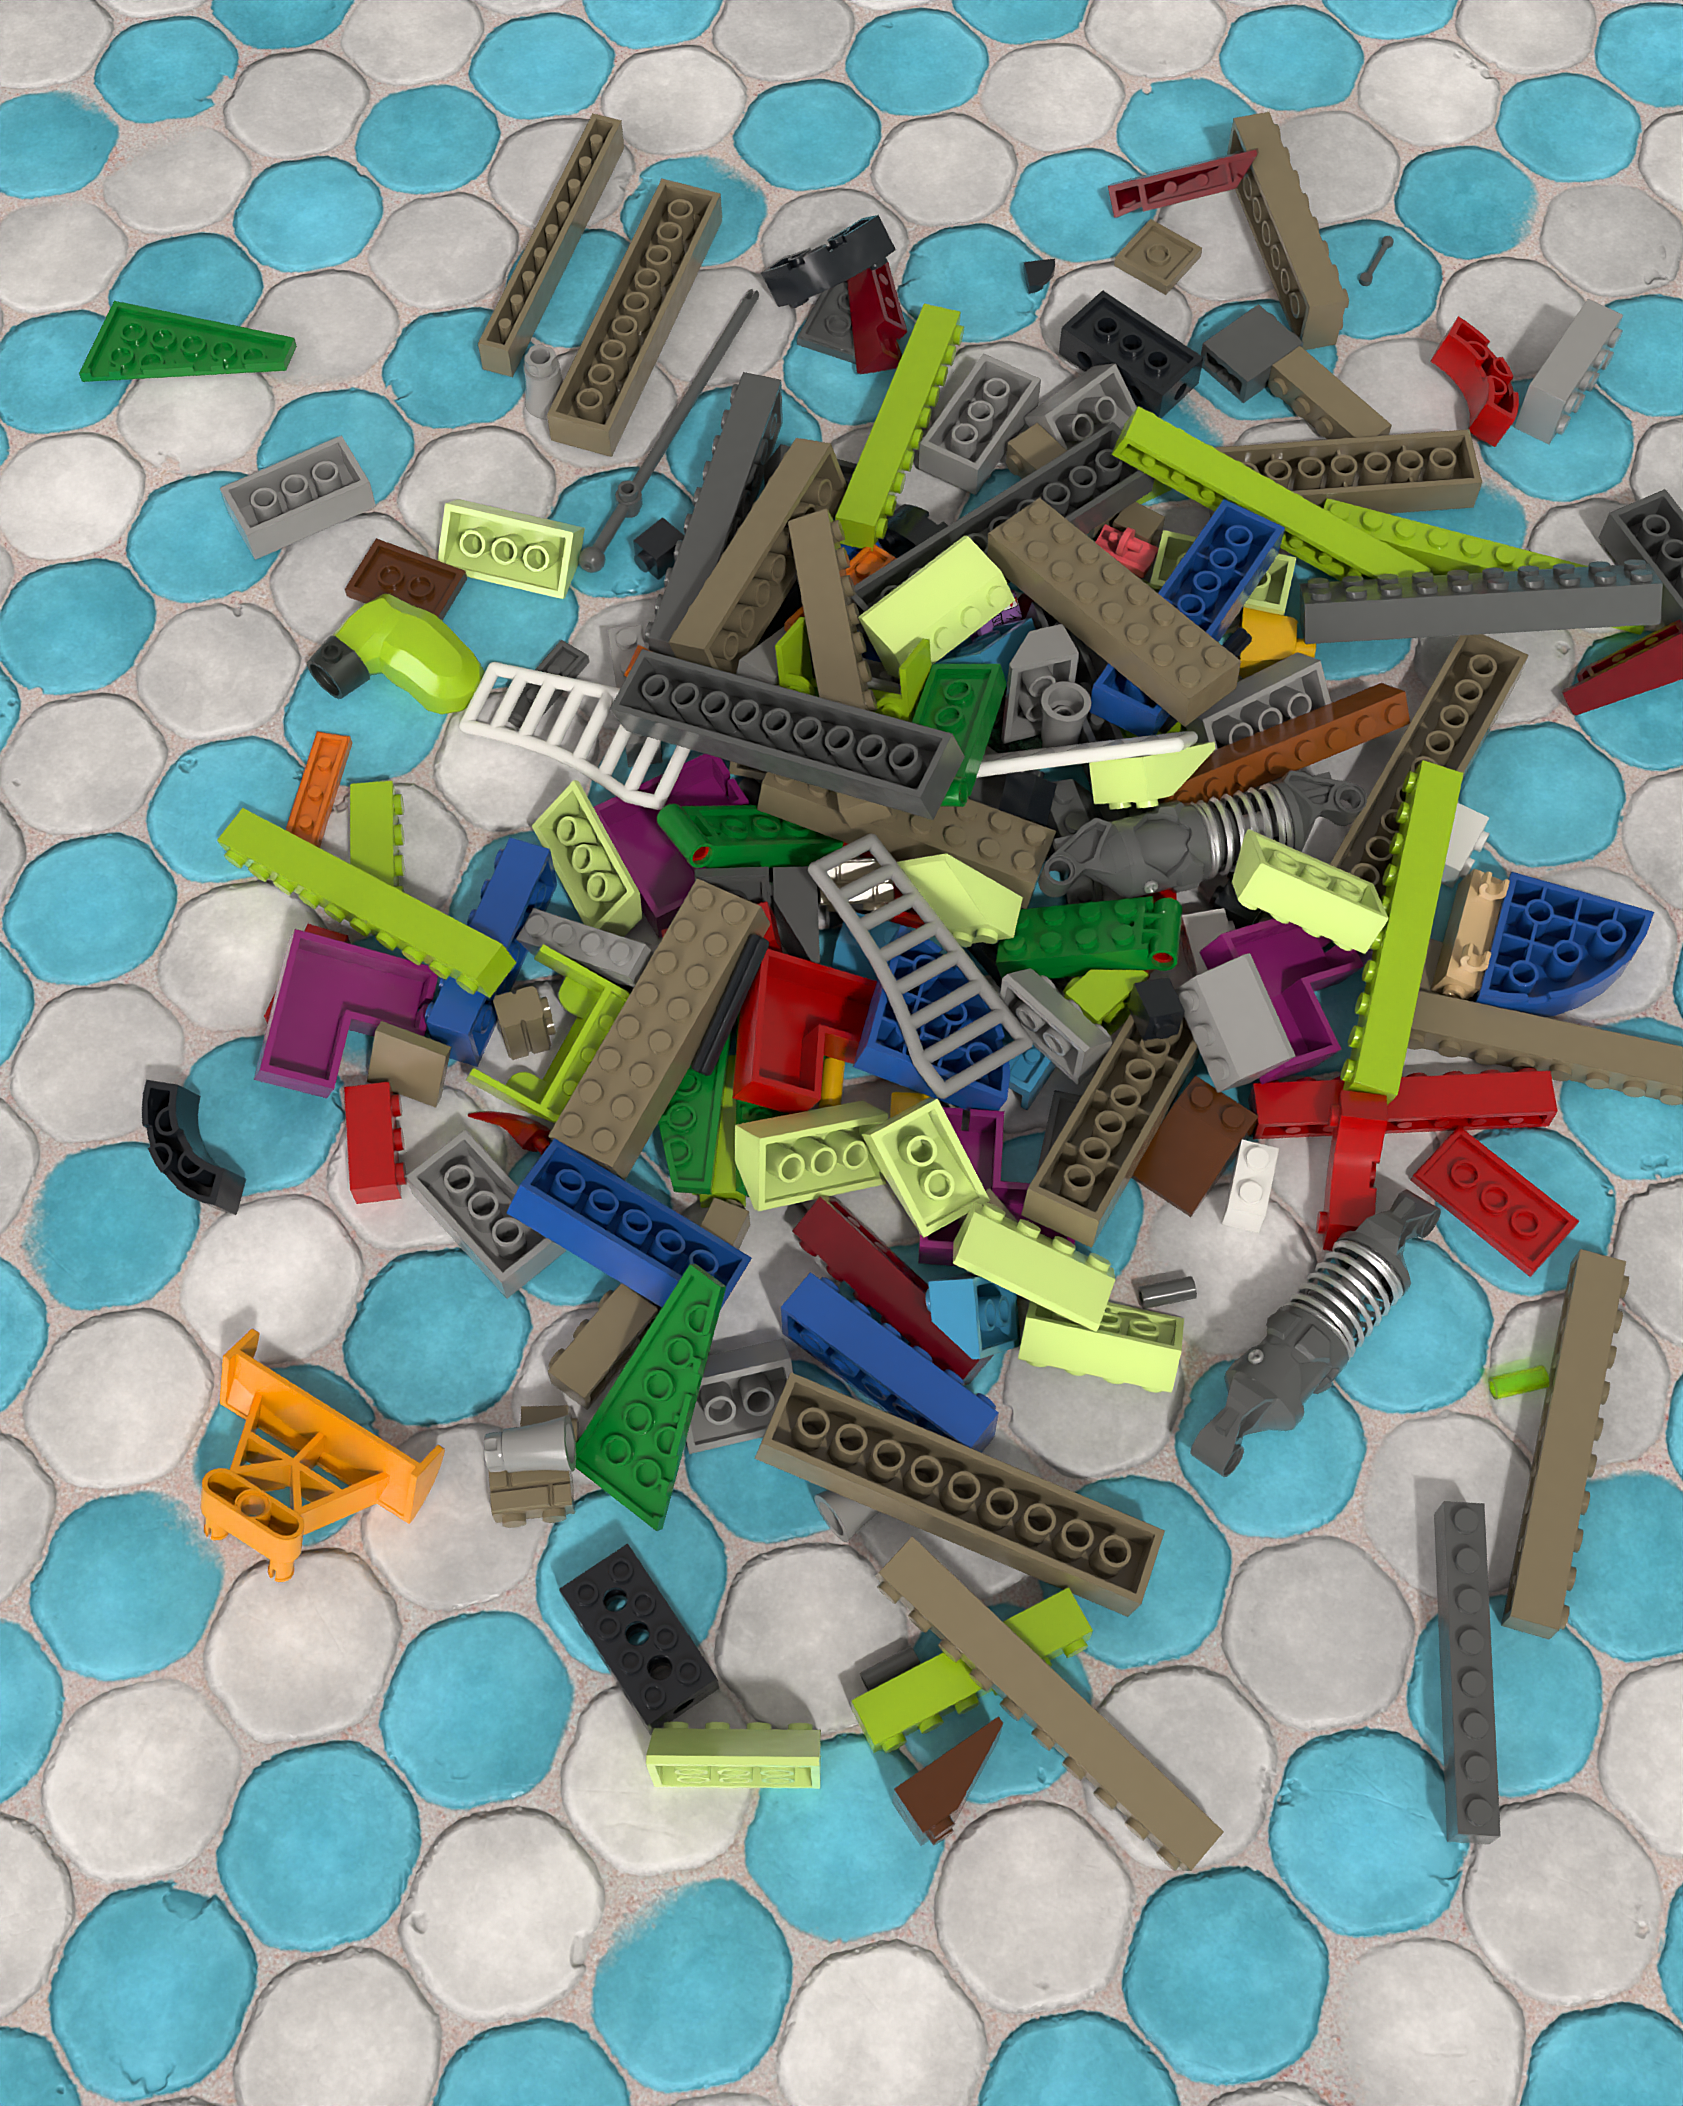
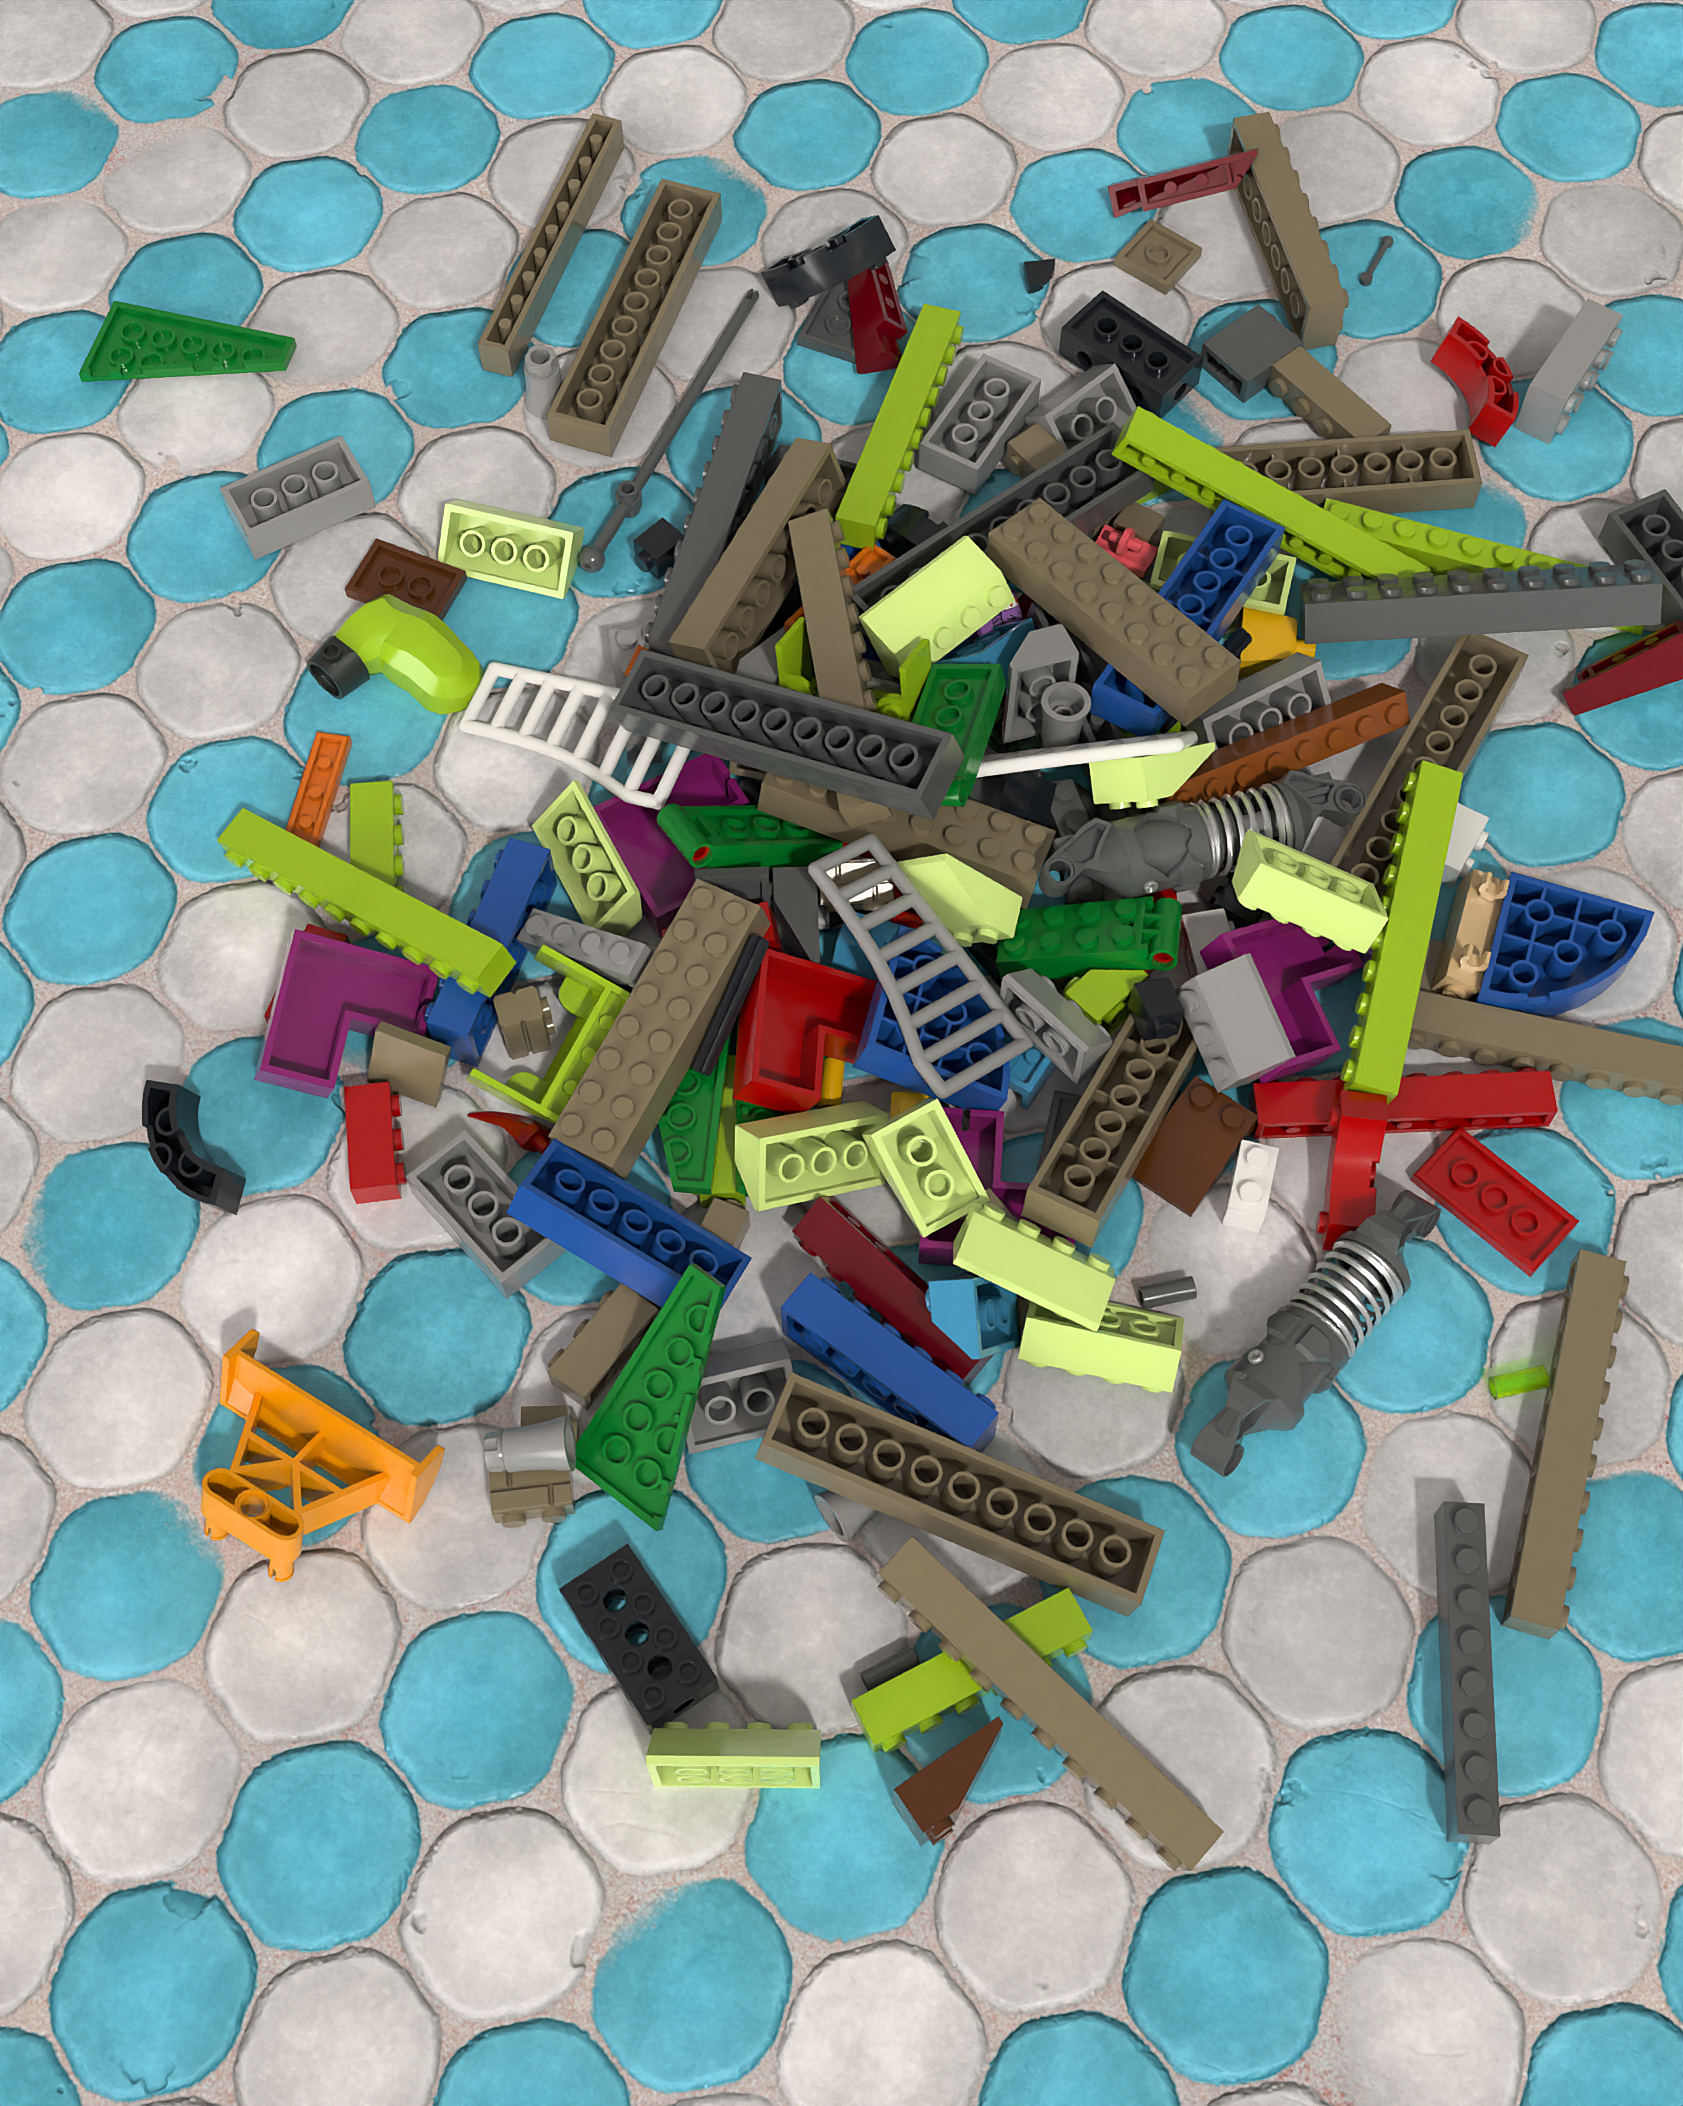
(561, 661): dark grey tile -> none

